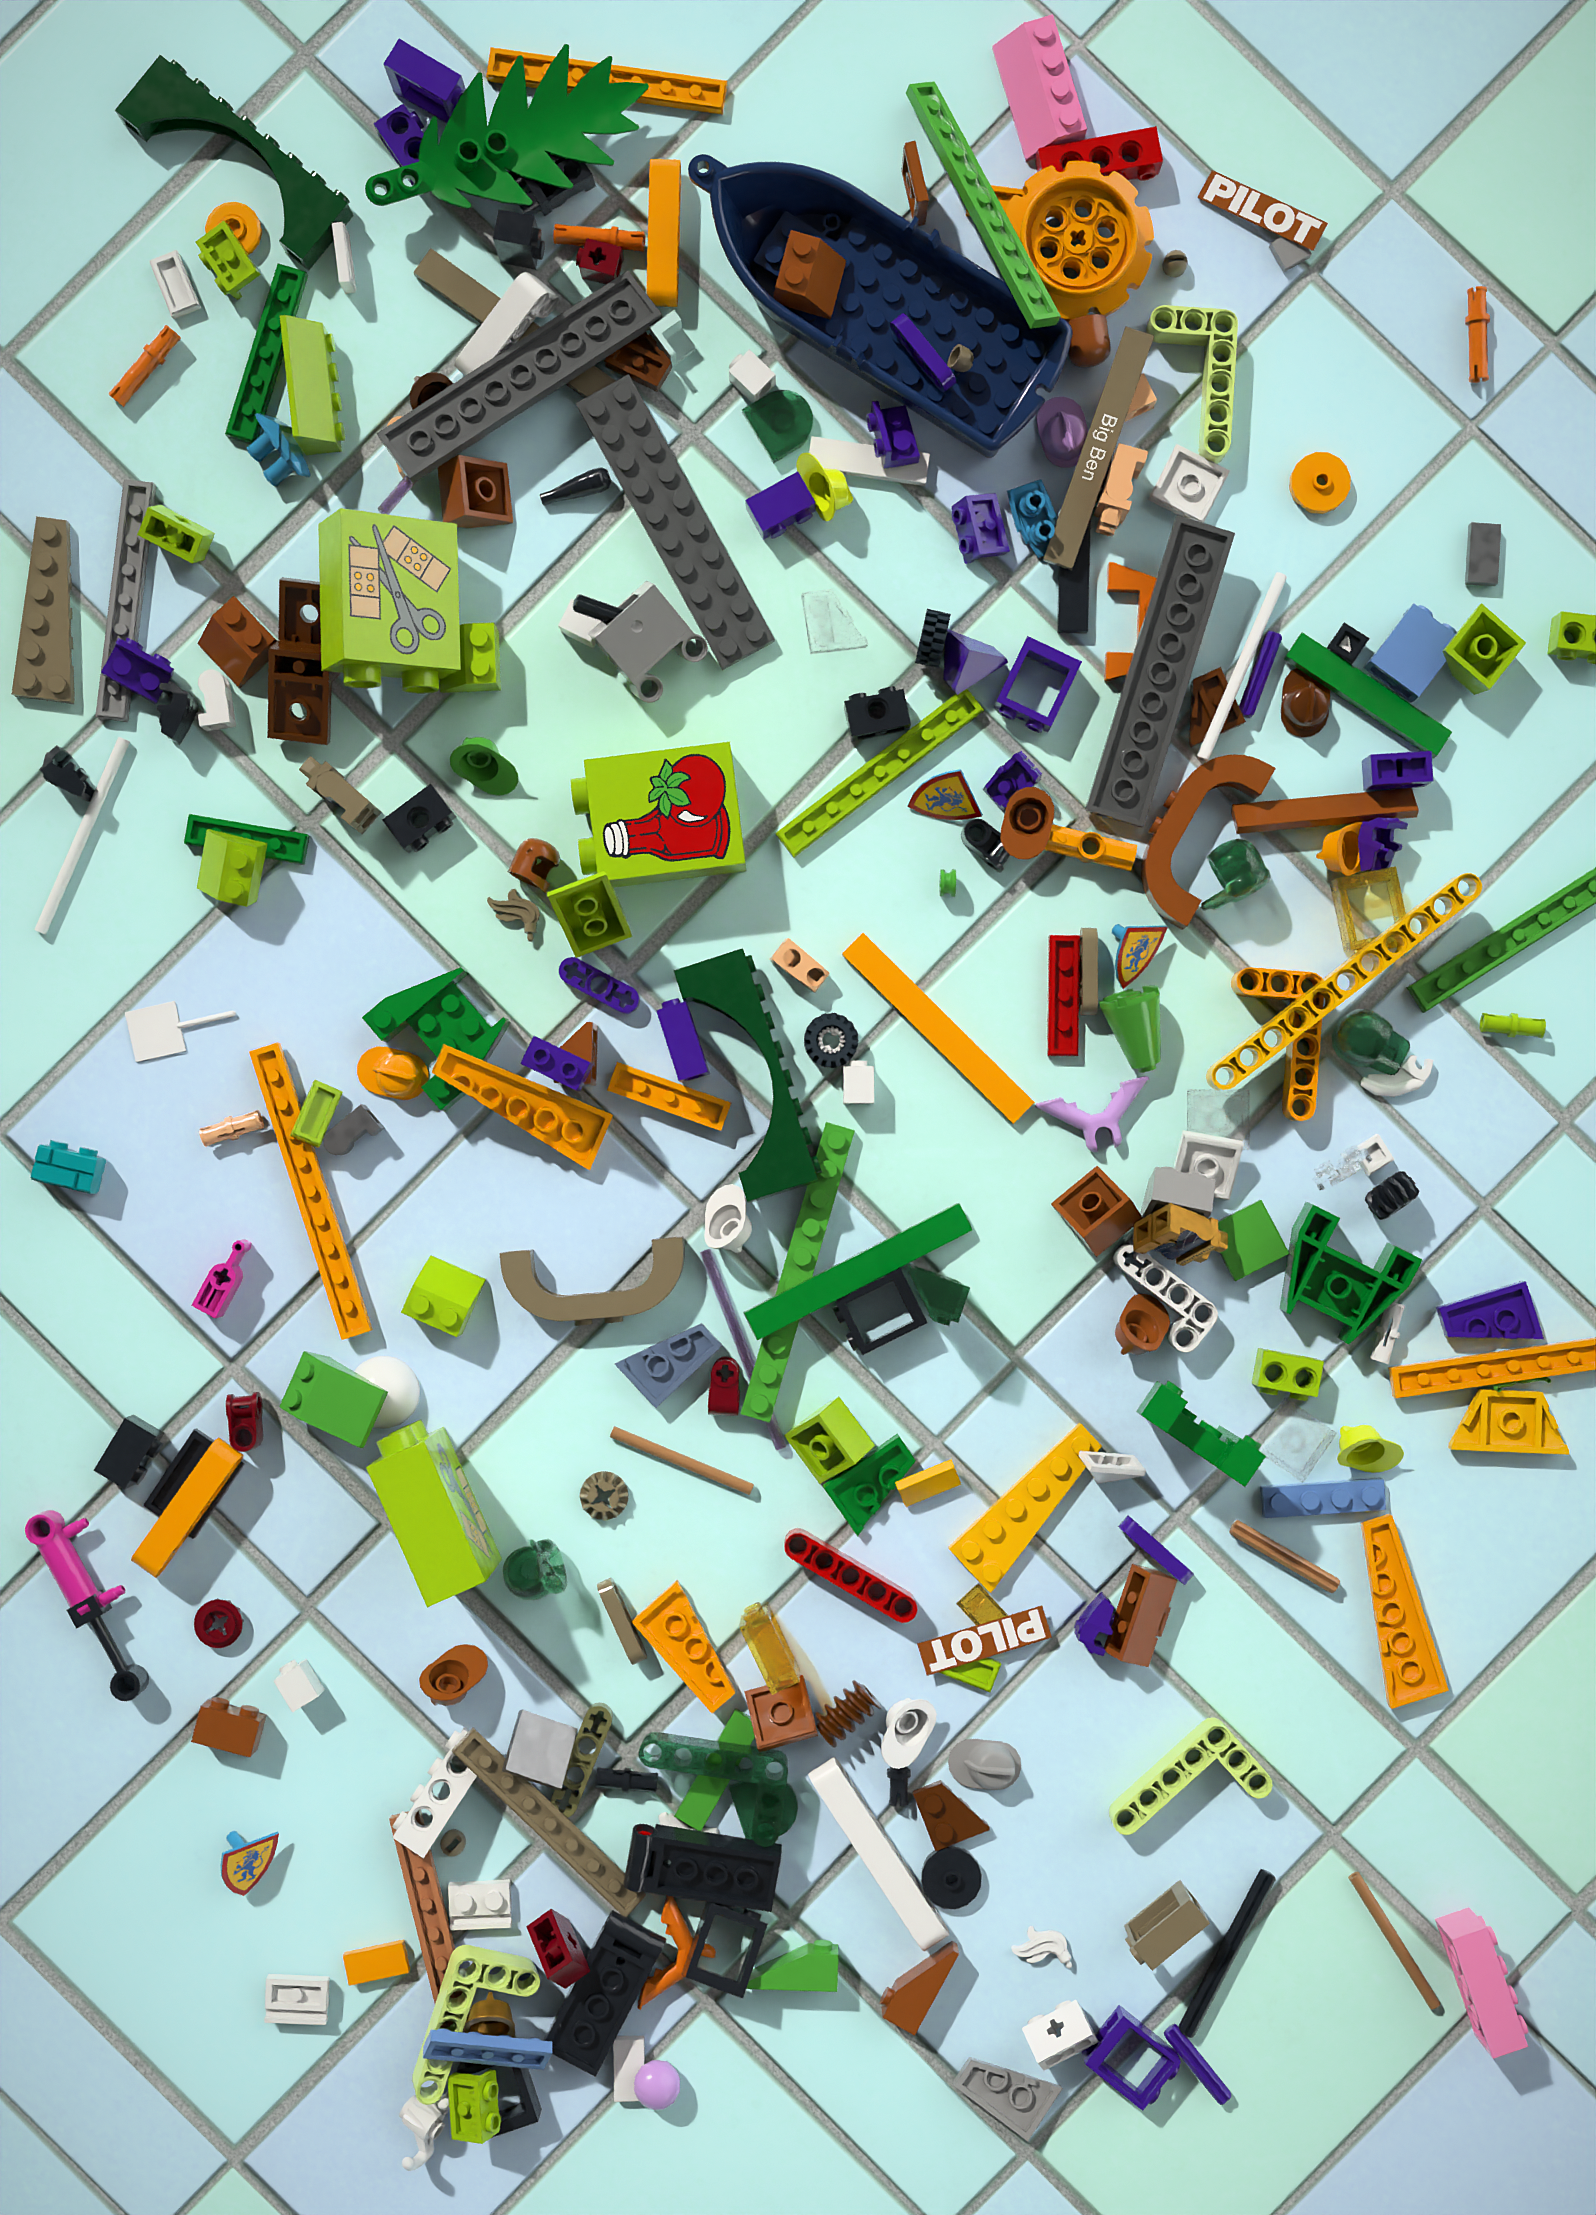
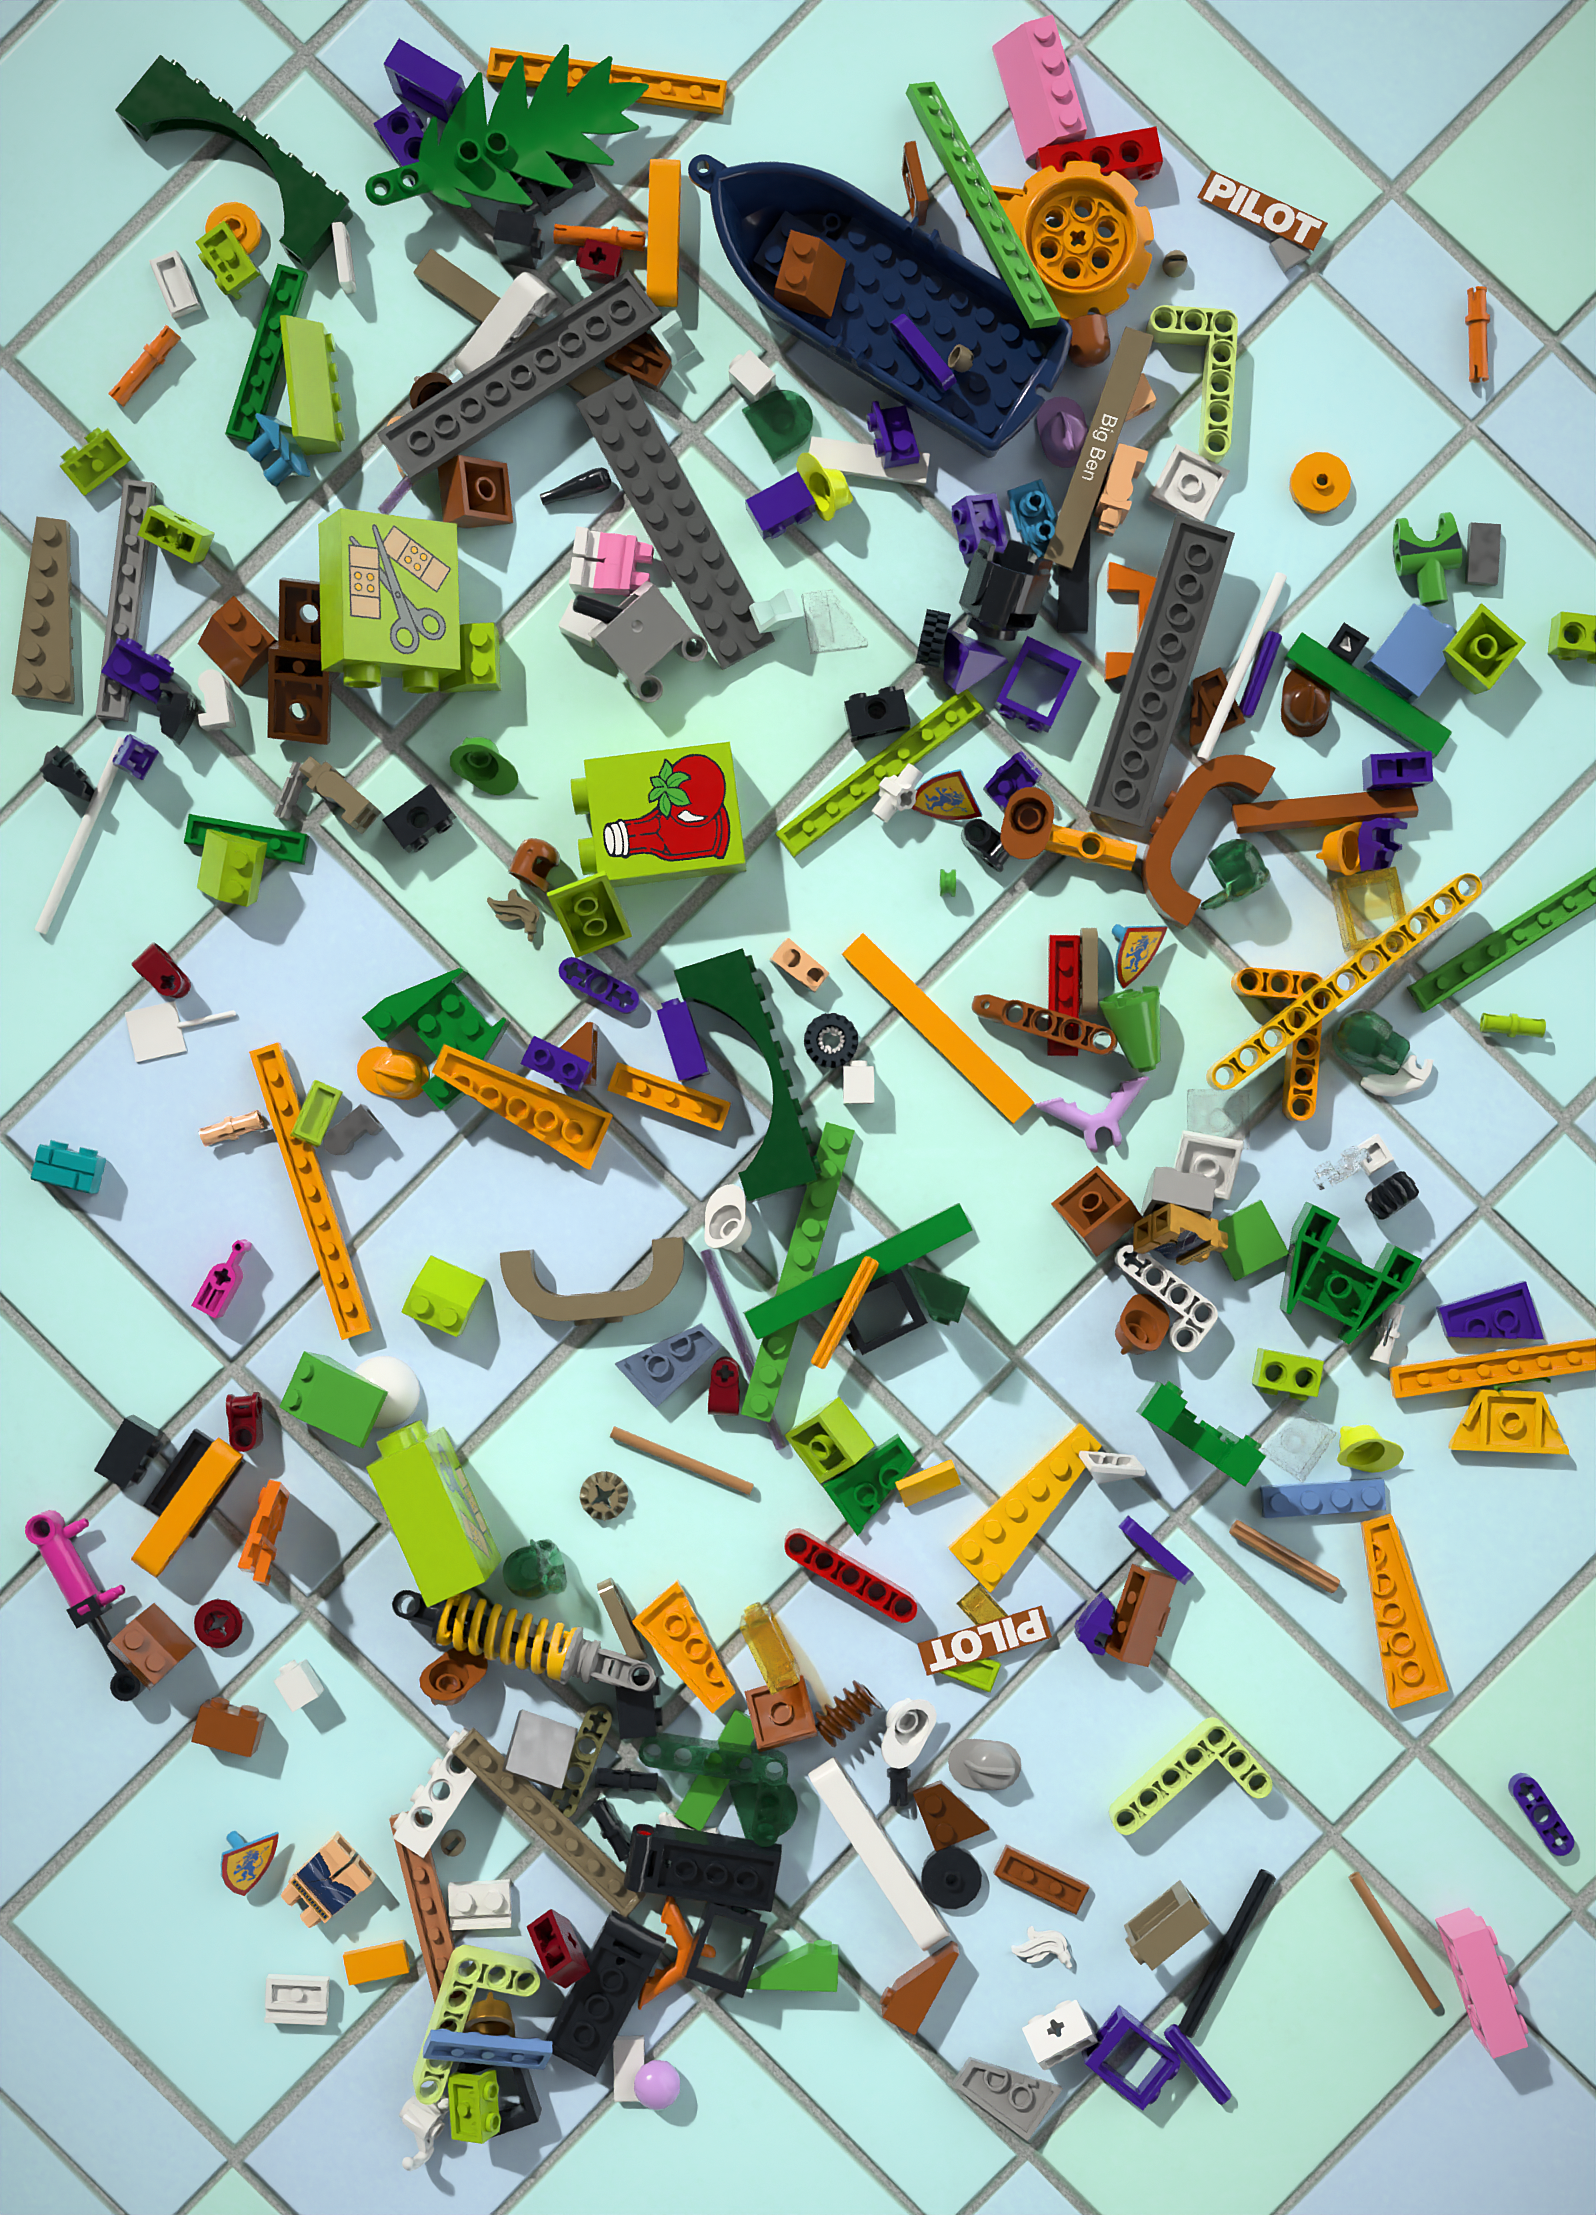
(94, 460): none -> lime bracket
(135, 756): none -> dark purple hand
(151, 1646): none -> dark orange slope
(159, 968): none -> dark red piece
(263, 1532): none -> orange wing
(290, 793): none -> light grey axle
(321, 1889): none -> hips
(522, 1641): none -> piece
(608, 563): none -> bright pink hips
(611, 1828): none -> black pin
(638, 1710): none -> black brick
(777, 612): none -> light aqua panel
(844, 1312): none -> light orange axle
(897, 793): none -> white axle
(1000, 1007): none -> dark orange piece
(1004, 590): none -> black piece
(1041, 1879): none -> dark orange tile
(1428, 558): none -> bright green connector
(1541, 1828): none -> dark purple beam

